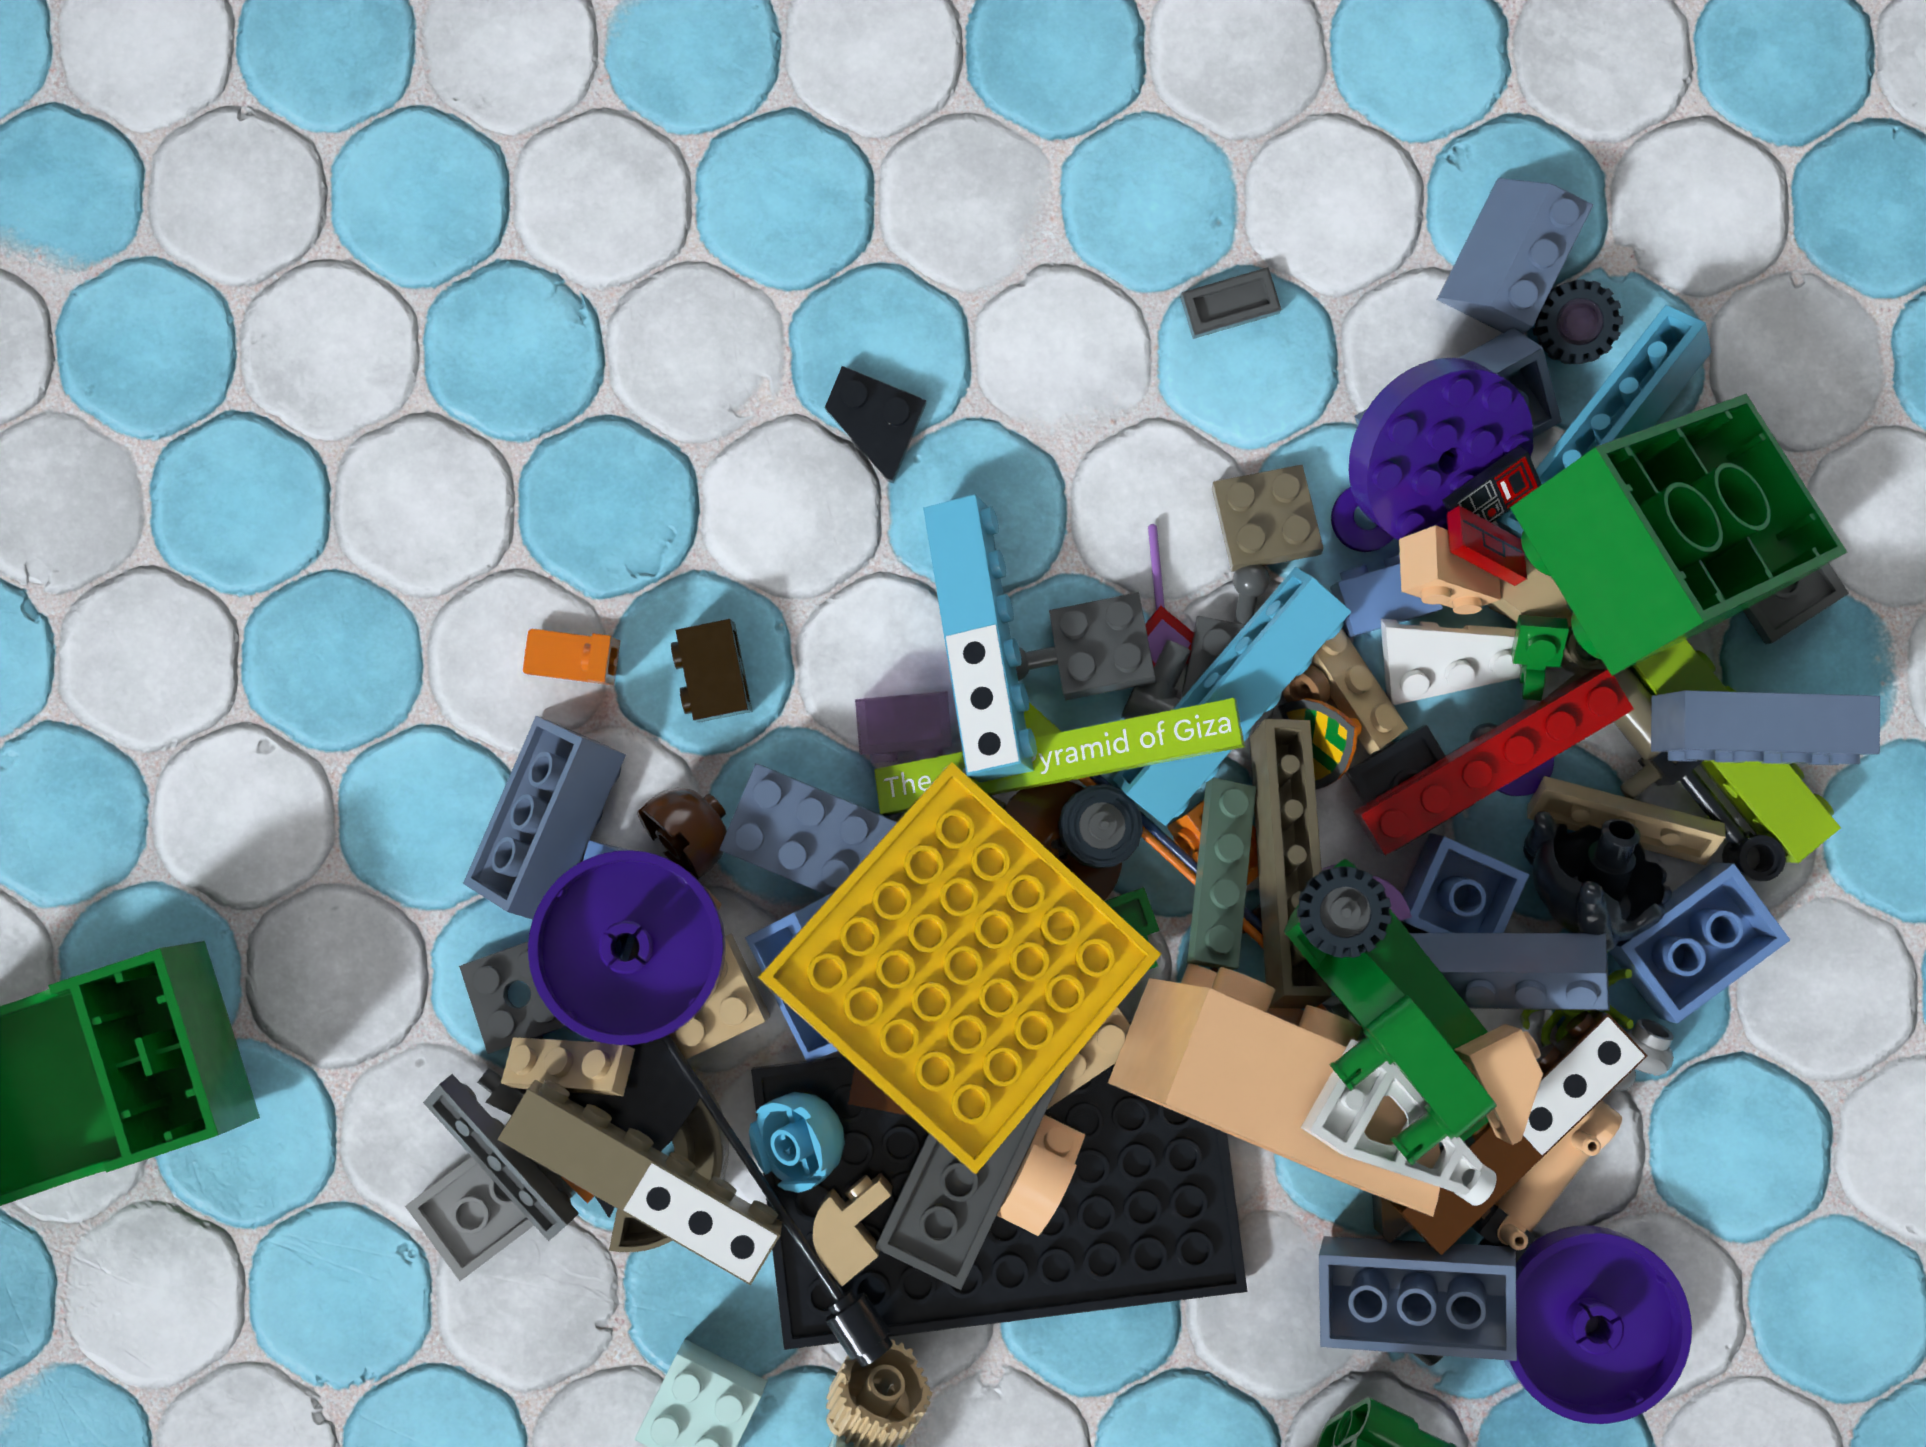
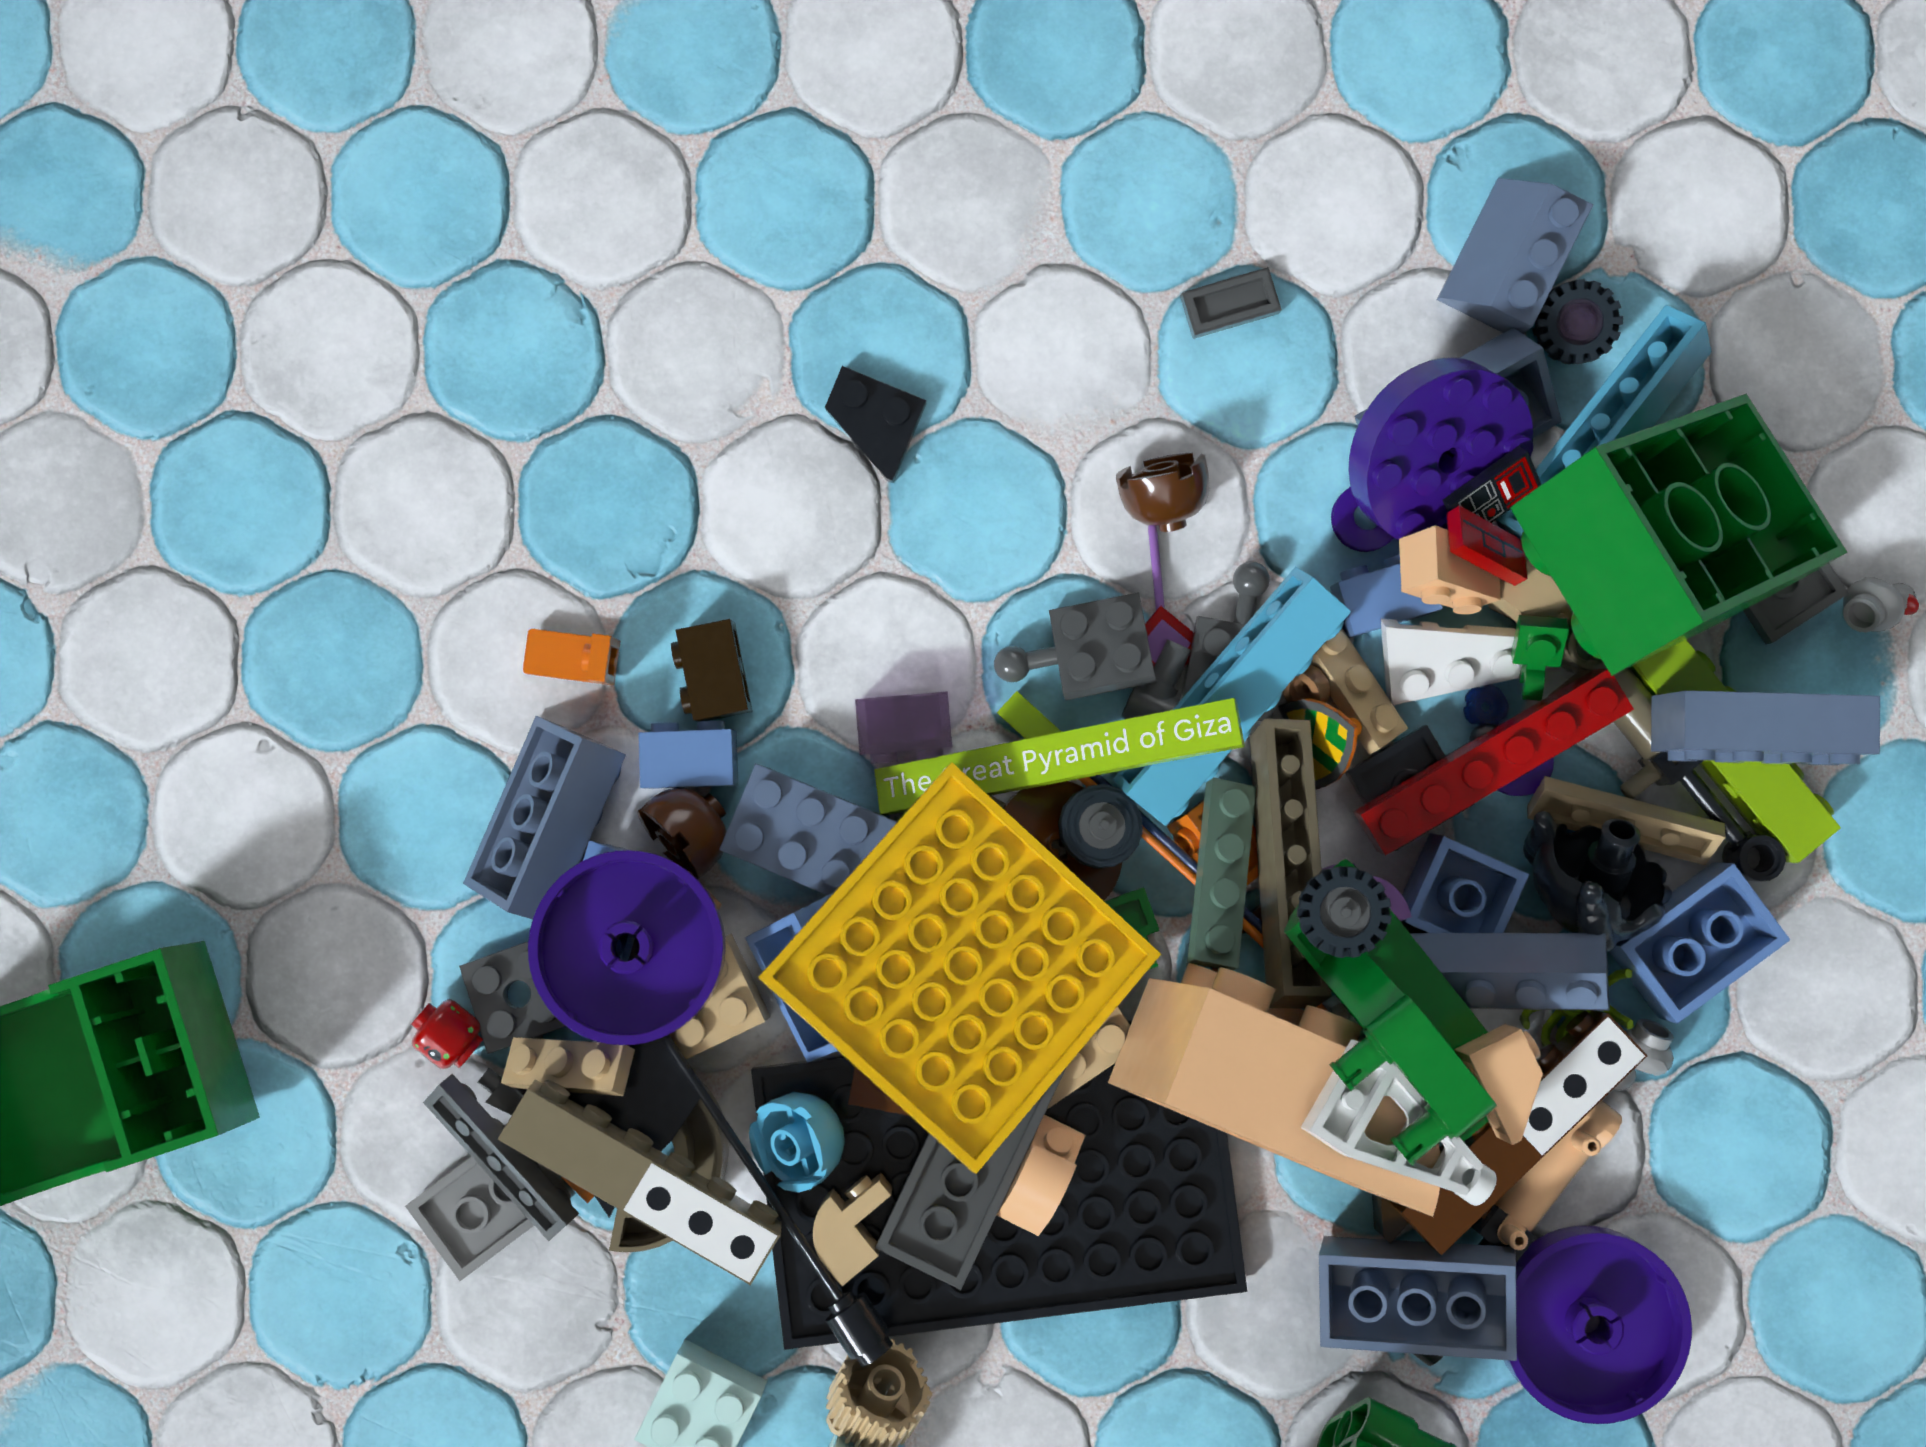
(446, 1034): none -> red head
(688, 757): none -> medium blue brick
(979, 640): medium azure brick -> none
(1165, 490): none -> reddish brown cylinder
(1267, 517): dark tan plate -> none
(1497, 704): none -> clear blue plate
(1877, 604): none -> light grey animal

